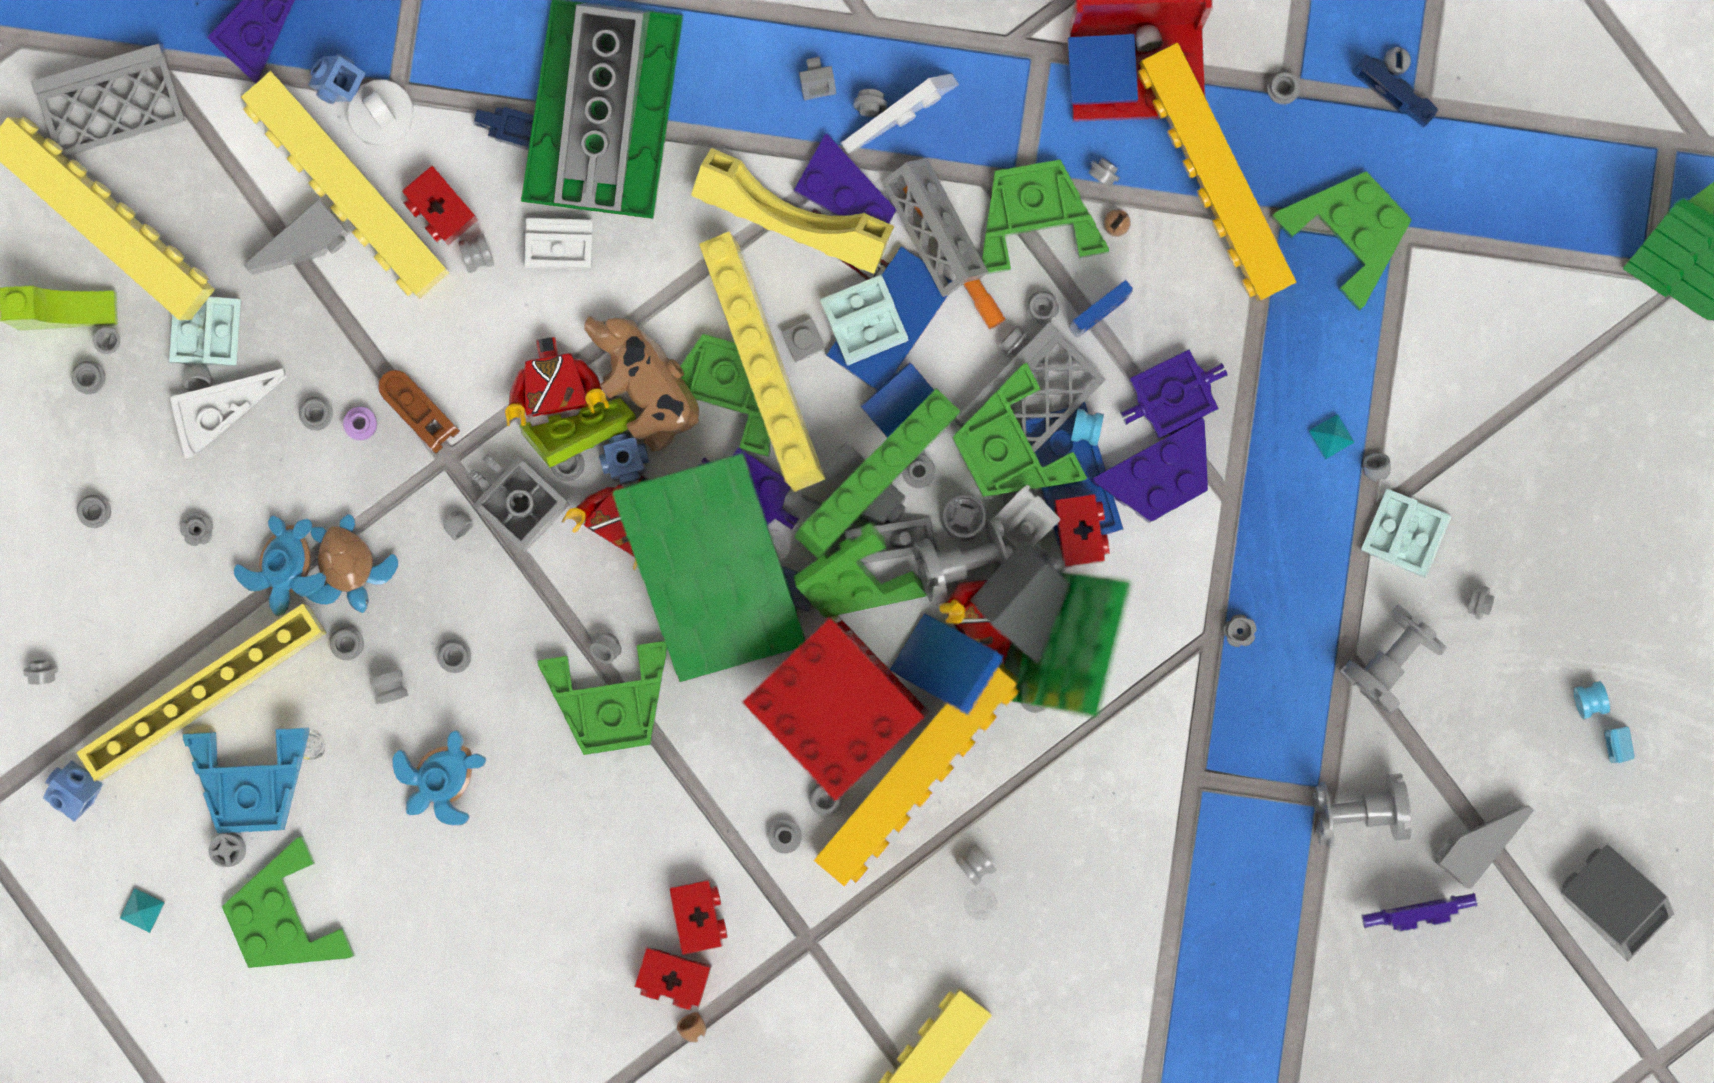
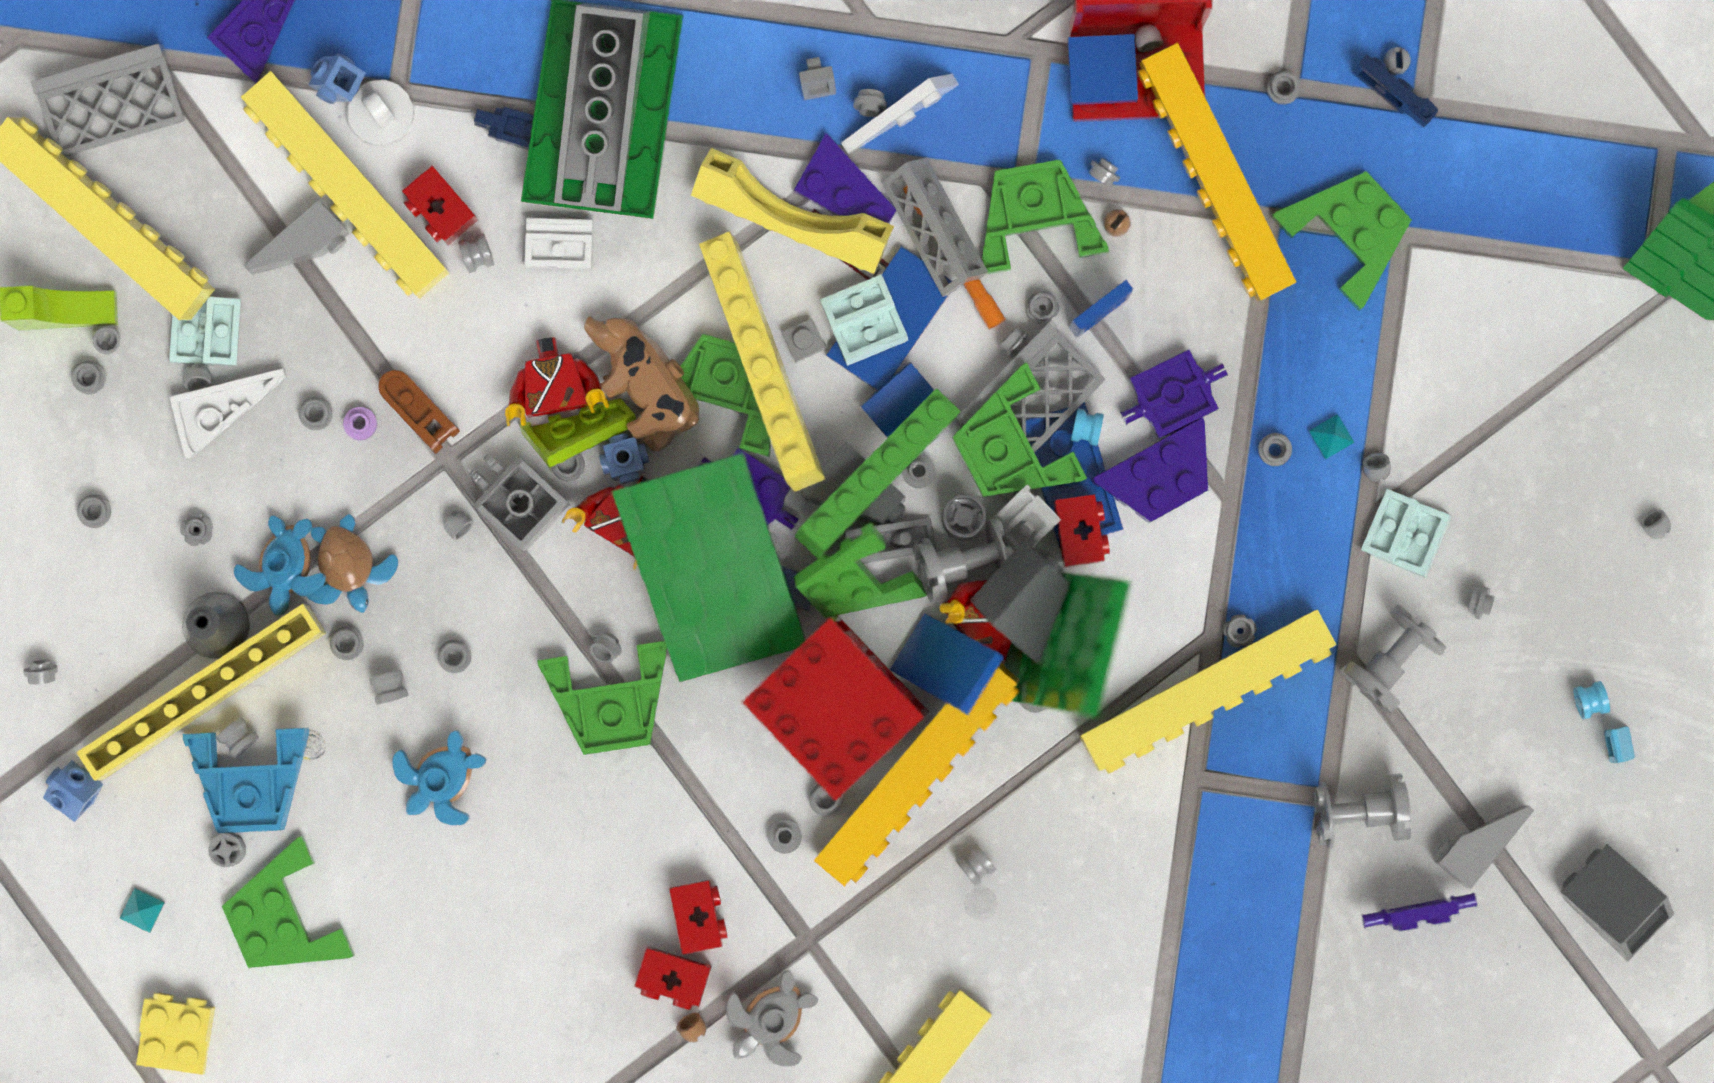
(175, 1033): none -> light yellow plate
(226, 626): none -> dark grey cone
(237, 737): none -> light grey wheel
(769, 1020): none -> light grey animal
(1207, 691): none -> light yellow brick
(1284, 444): none -> light grey plate
(1656, 524): none -> light grey hinge

